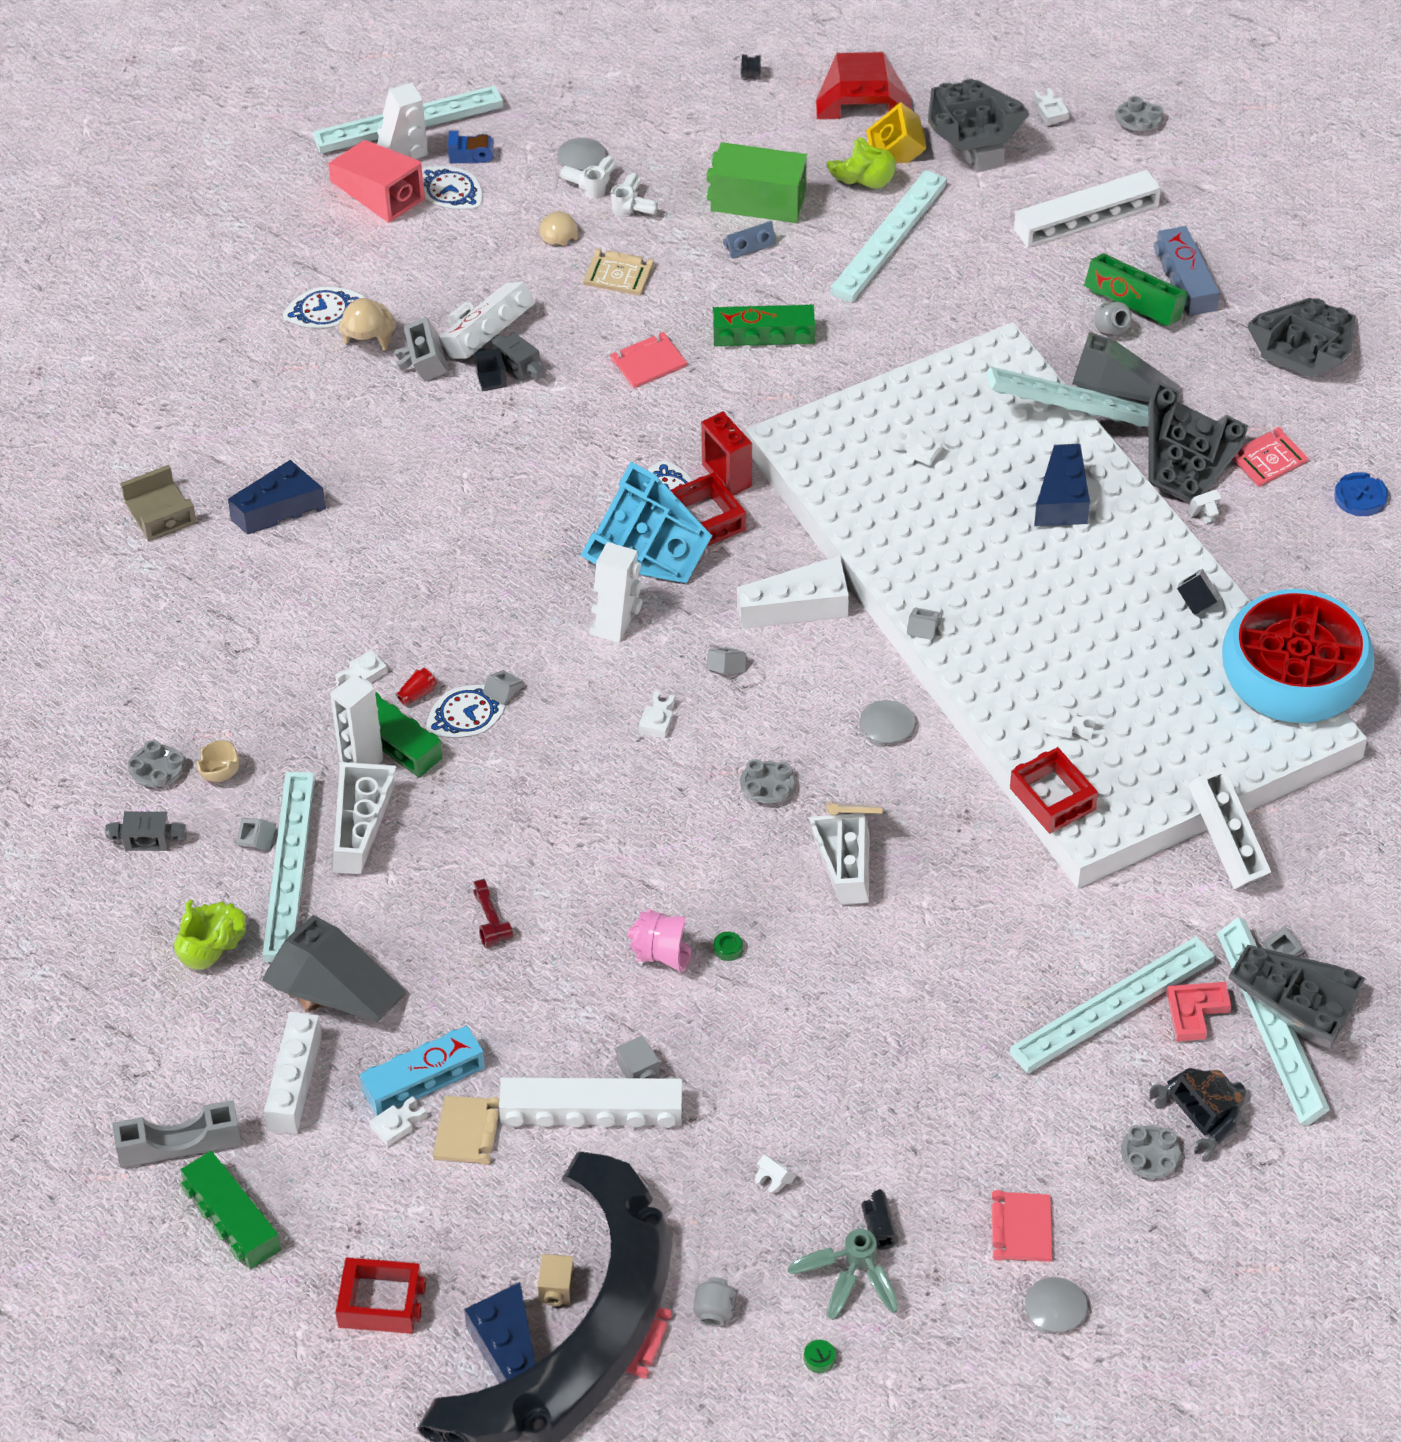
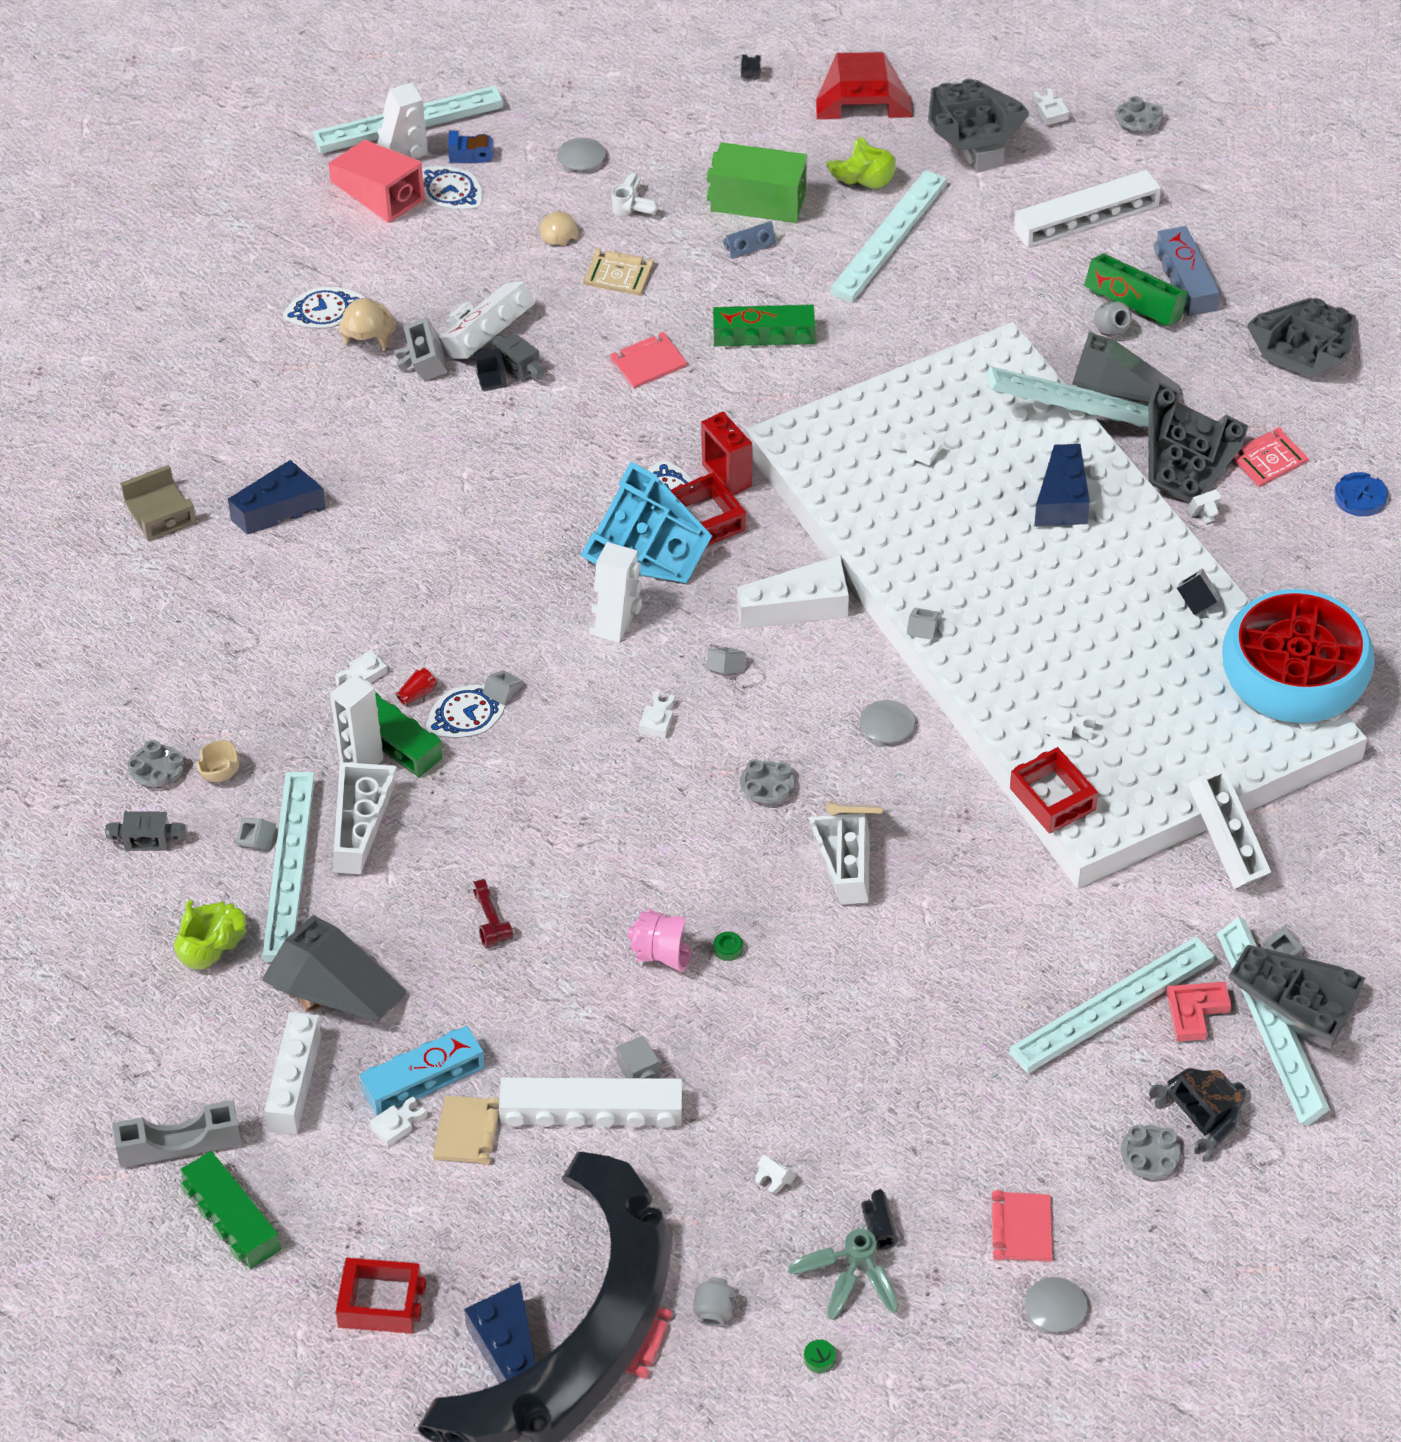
(556, 1279): tan brick -> none
(591, 179): white axle -> none
(899, 133): yellow slope -> none

